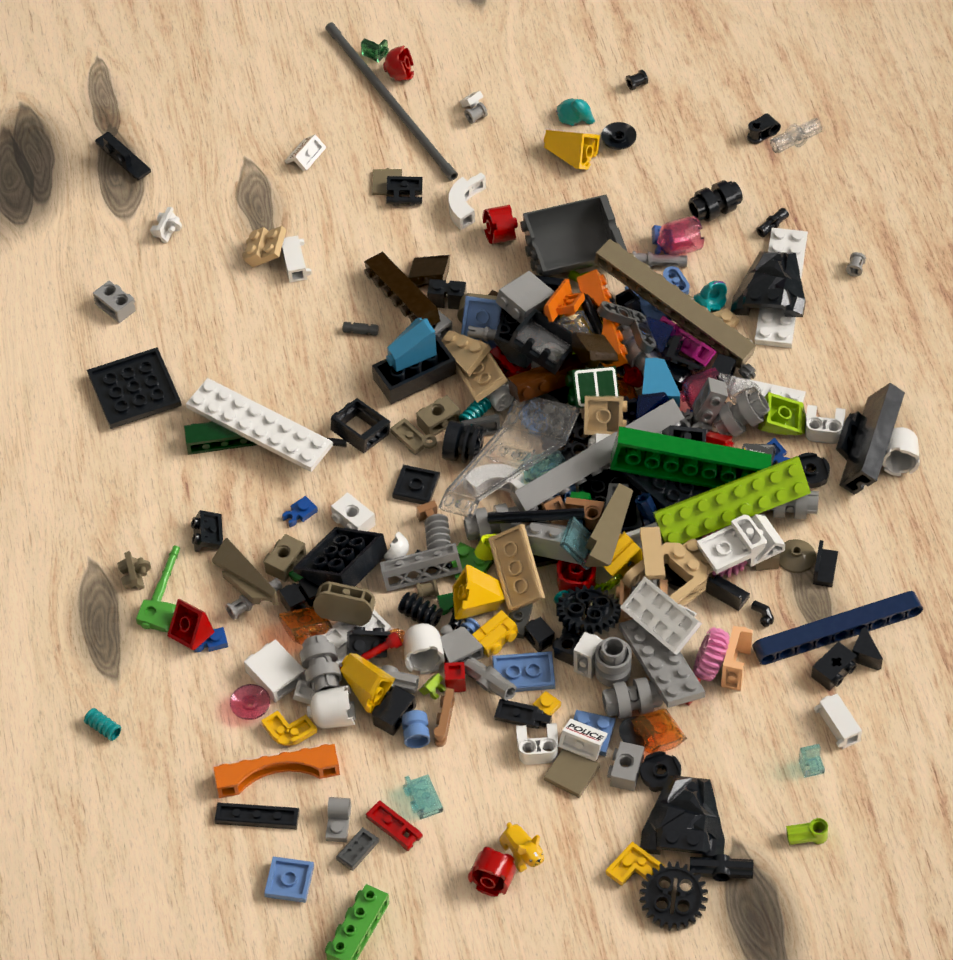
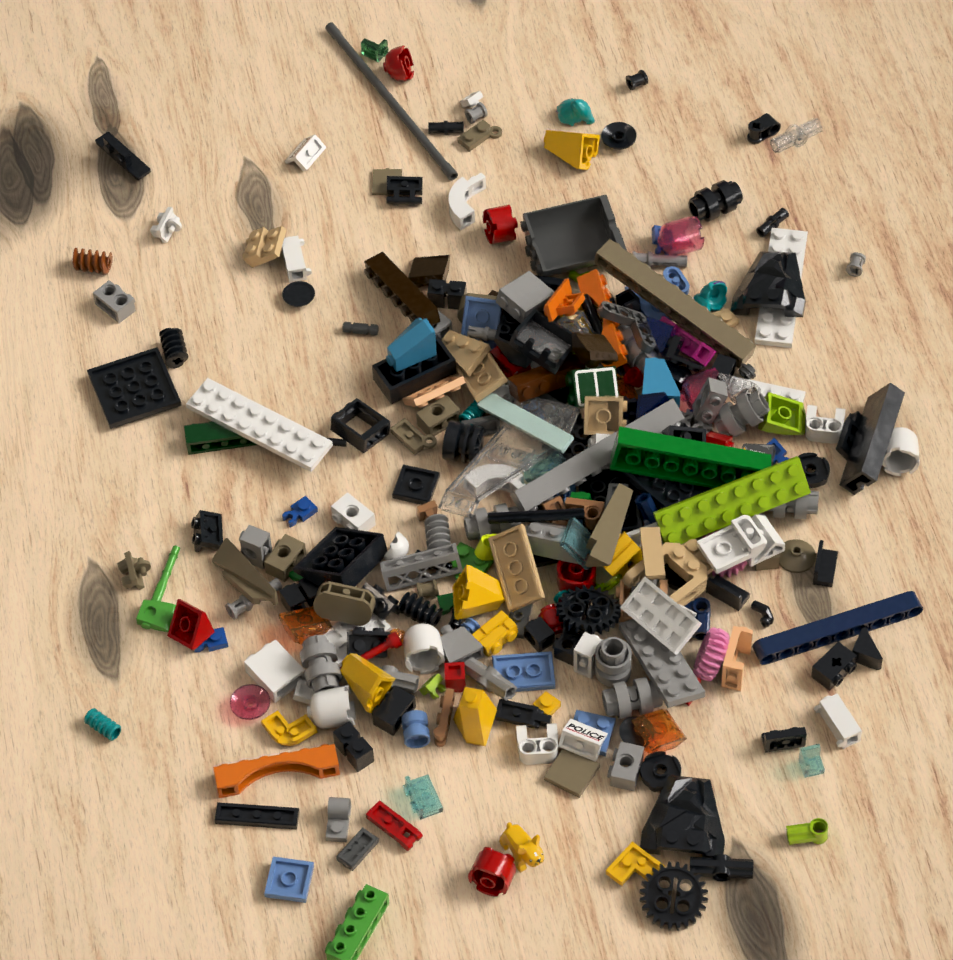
(92, 262): none -> dark orange piece
(173, 347): none -> black piece
(255, 545): none -> light grey brick
(298, 293): none -> black piece
(358, 751): none -> black piece
(383, 604): none -> black bracket
(436, 391): none -> light nougat plate
(446, 127): none -> black pin
(475, 716): none -> yellow slope
(478, 134): none -> dark tan hinge
(526, 422): none -> light aqua tile
(548, 614): none -> red head
(702, 616): none -> dark blue piece
(784, 739): none -> black bracket

